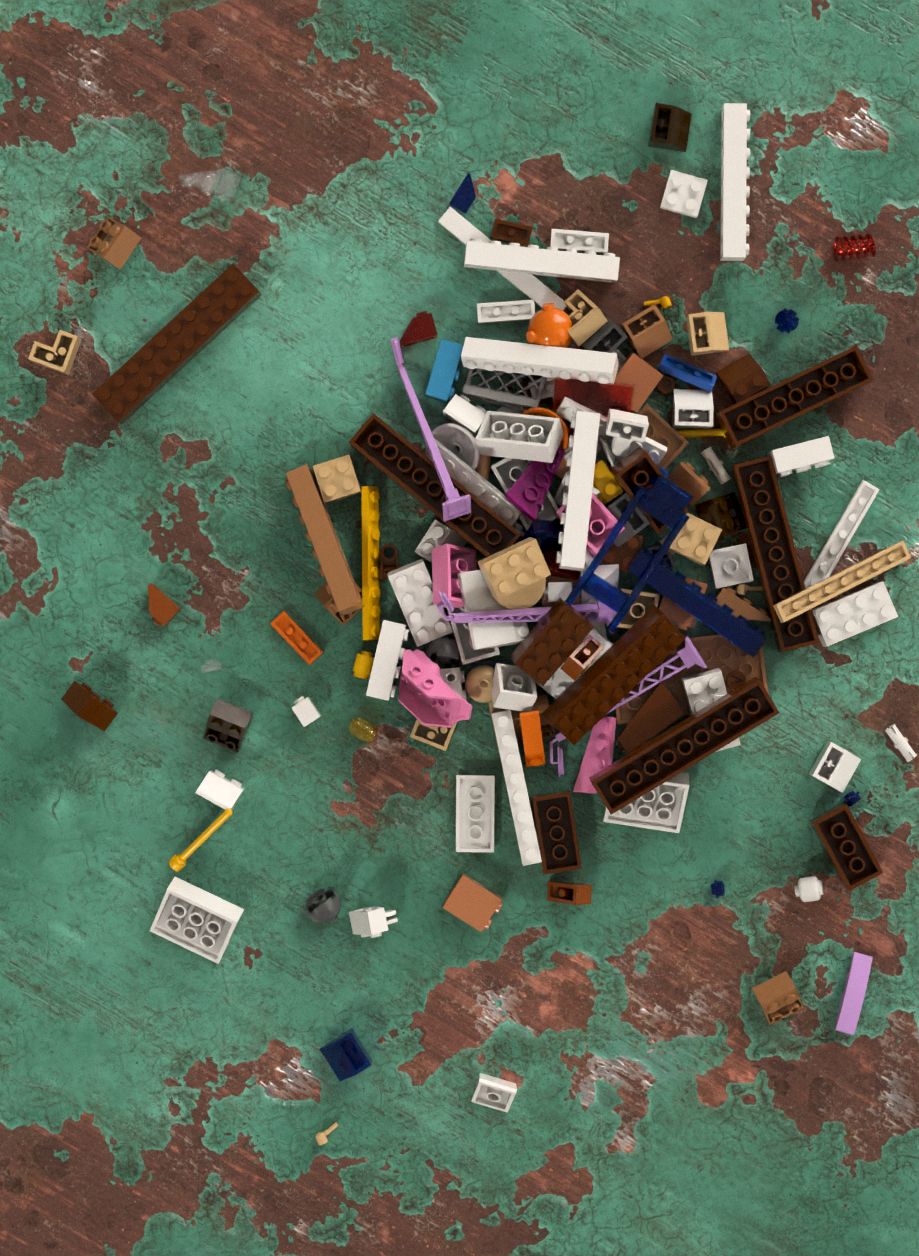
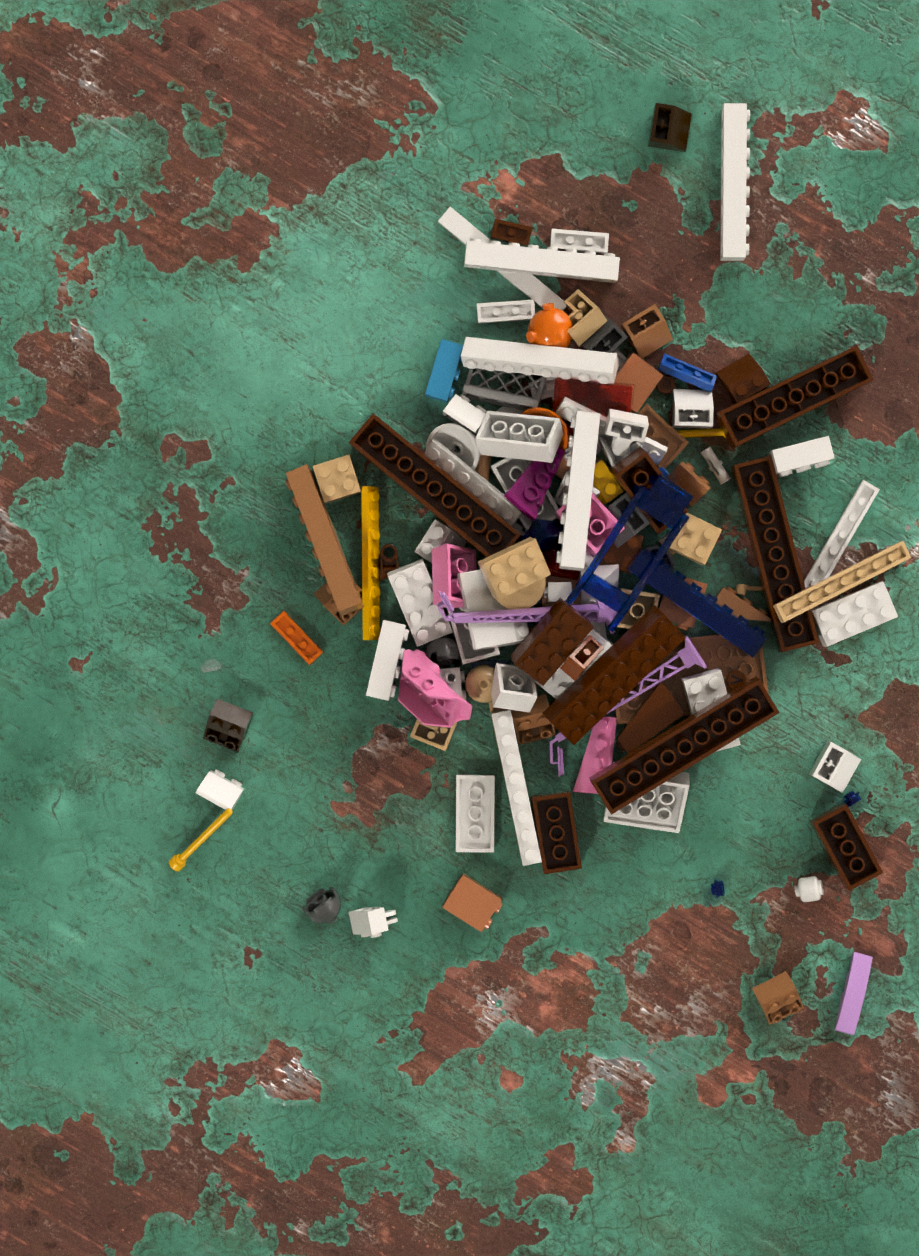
(58, 357): tan brick -> none
(89, 706): reddish brown brick -> none
(113, 242): medium nougat slope -> none
(161, 606): dark orange slope -> none
(177, 344): reddish brown brick -> none
(196, 920): white slope -> none
(218, 182): clear slope -> none
(305, 710): white brick -> none
(321, 1136): tan hand -> none
(346, 1055): clear blue slope -> none
(362, 730): clear yellow brick -> none
(363, 665): yellow brick -> none
(419, 330): clear red slope -> none
(455, 505): lavender piece -> none
(464, 196): clear blue tile -> none
(494, 1092): white slope -> none
(532, 738): orange slope -> none
(569, 892): dark orange slope -> none
(664, 301): yellow hand -> none
(683, 194): white plate -> none
(707, 333): tan slope -> none
(722, 513): dark brown slope -> none
(730, 566): white plate -> none
(786, 320): clear blue gear -> none
(854, 245): clear red piece -> none
(900, 742): white pin -> none

